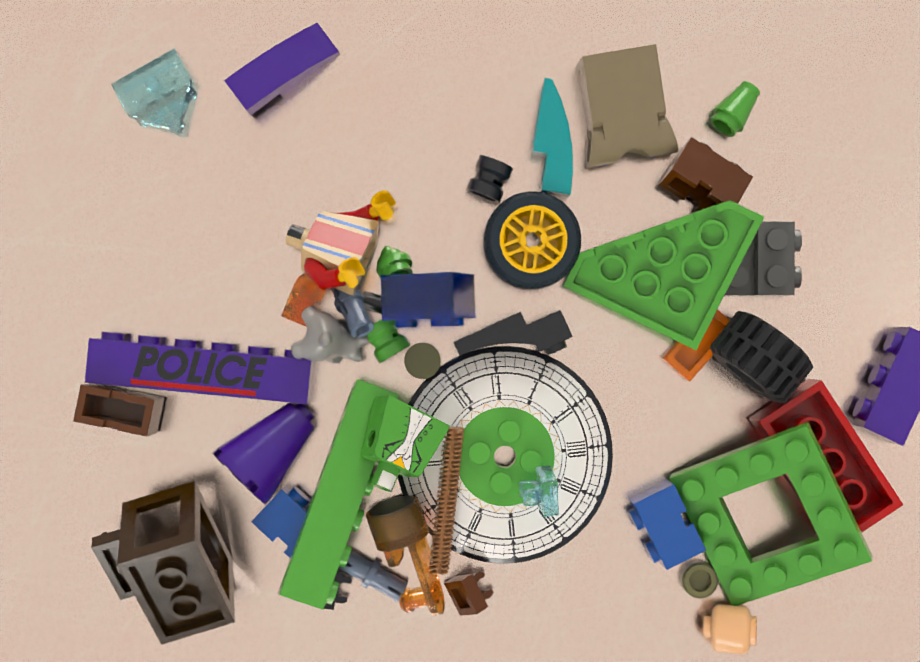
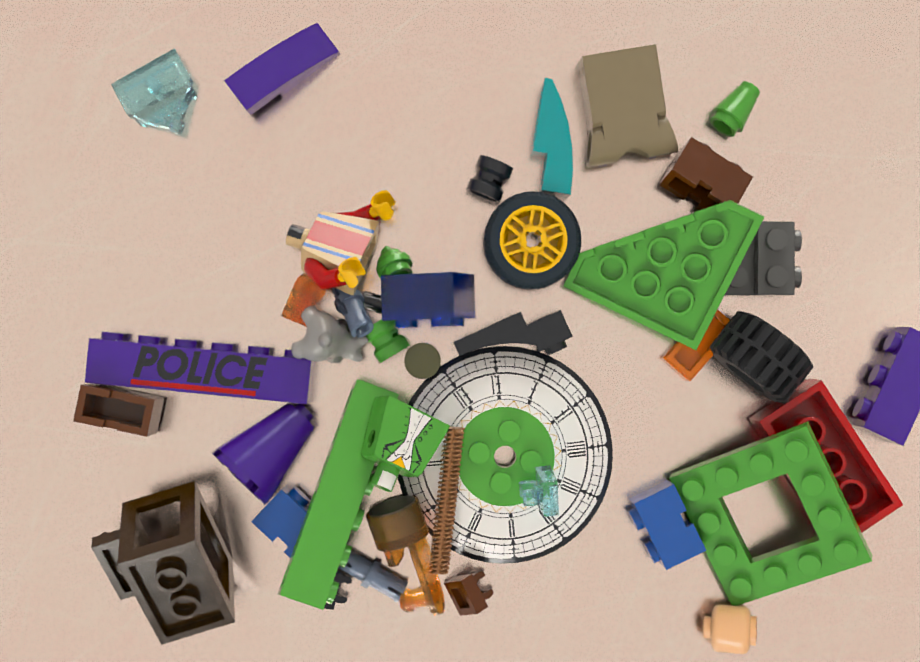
(698, 579): olive tile -> none

